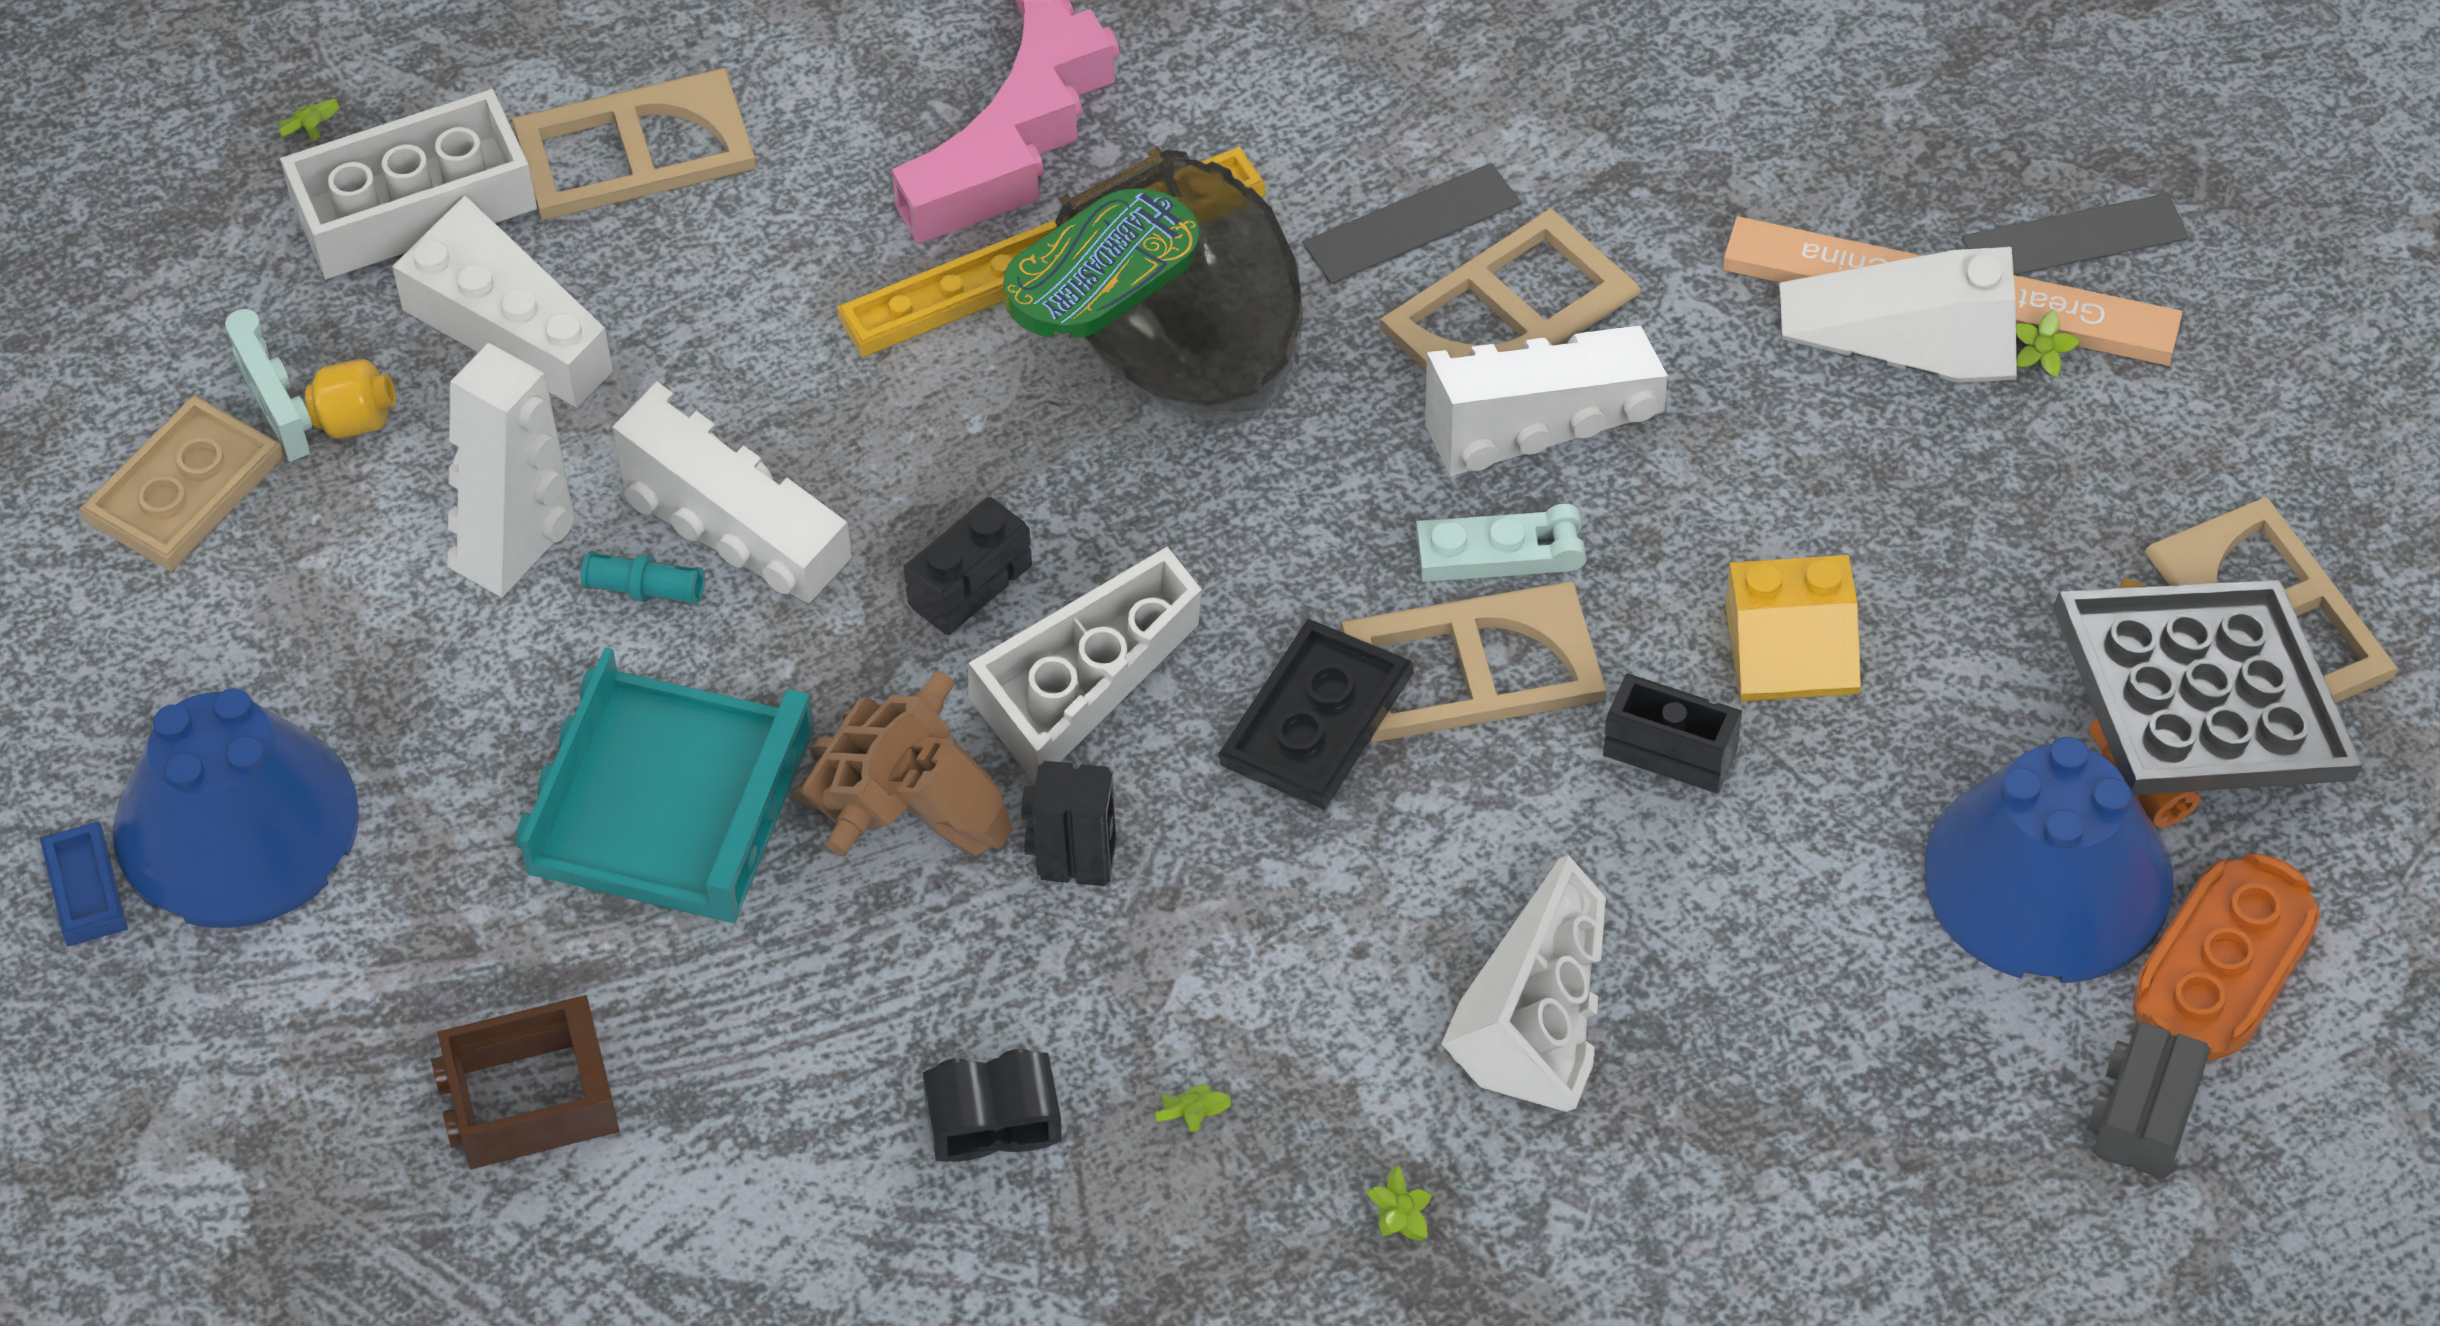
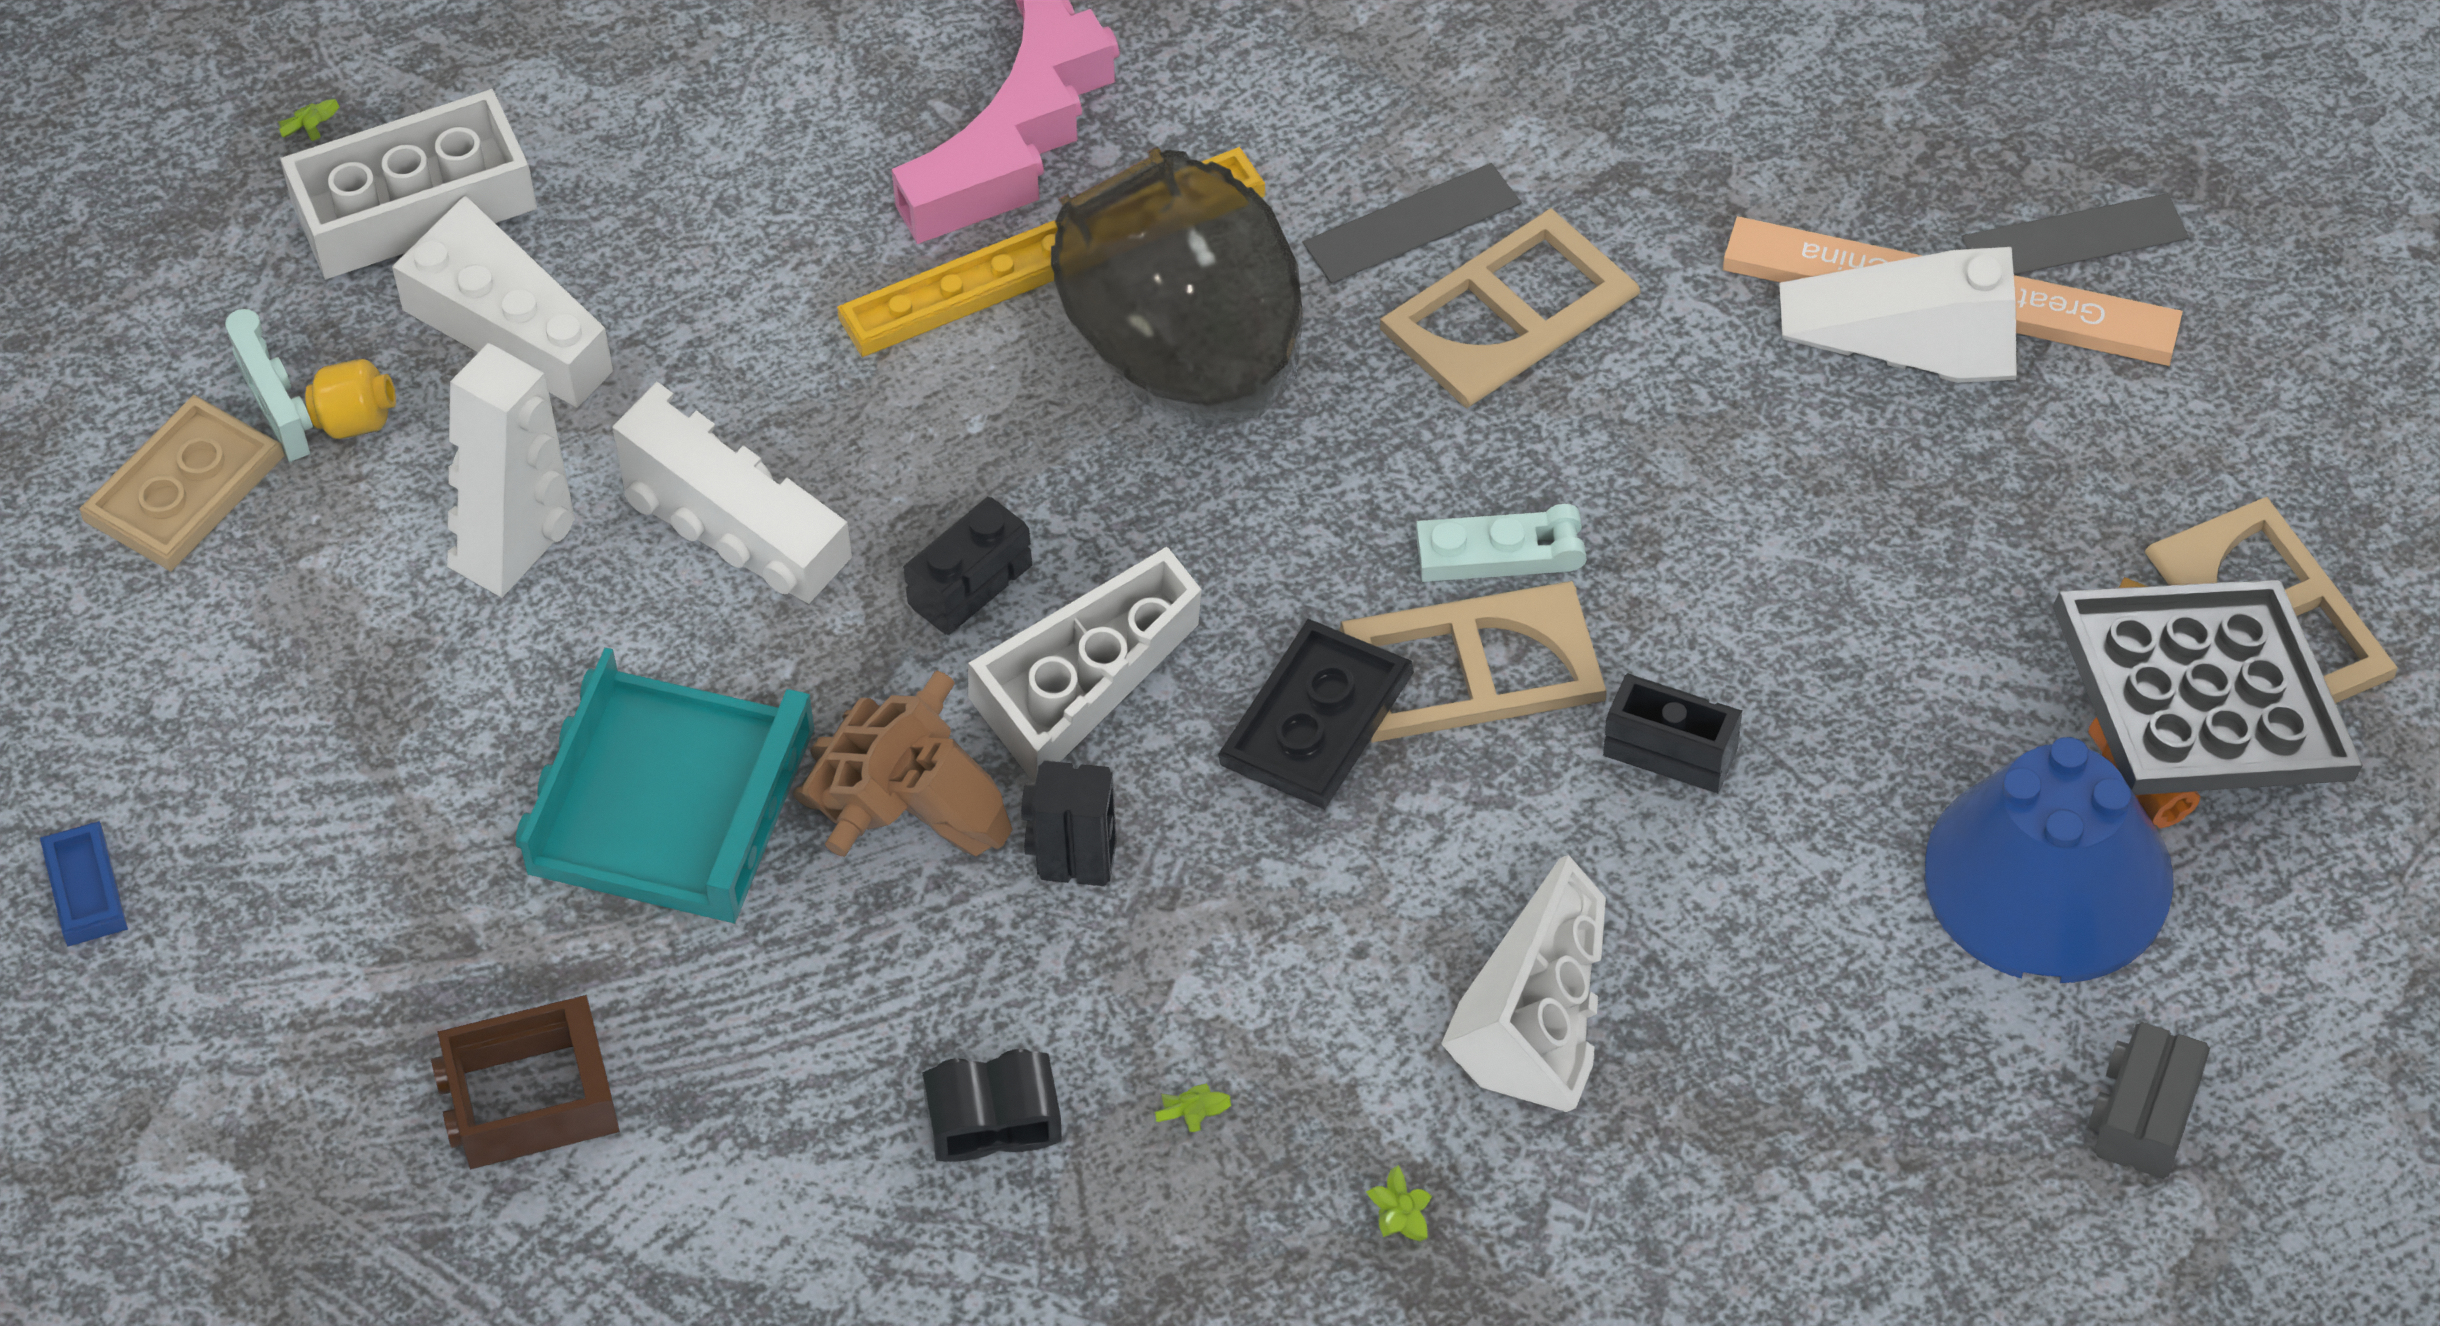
(232, 813): blue cone -> none
(642, 578): teal pin -> none
(697, 98): tan window -> none
(1100, 263): green tile -> none
(1539, 396): white wedge -> none
(1794, 627): yellow slope -> none
(2044, 344): lime plant -> none
(2228, 952): orange tile -> none

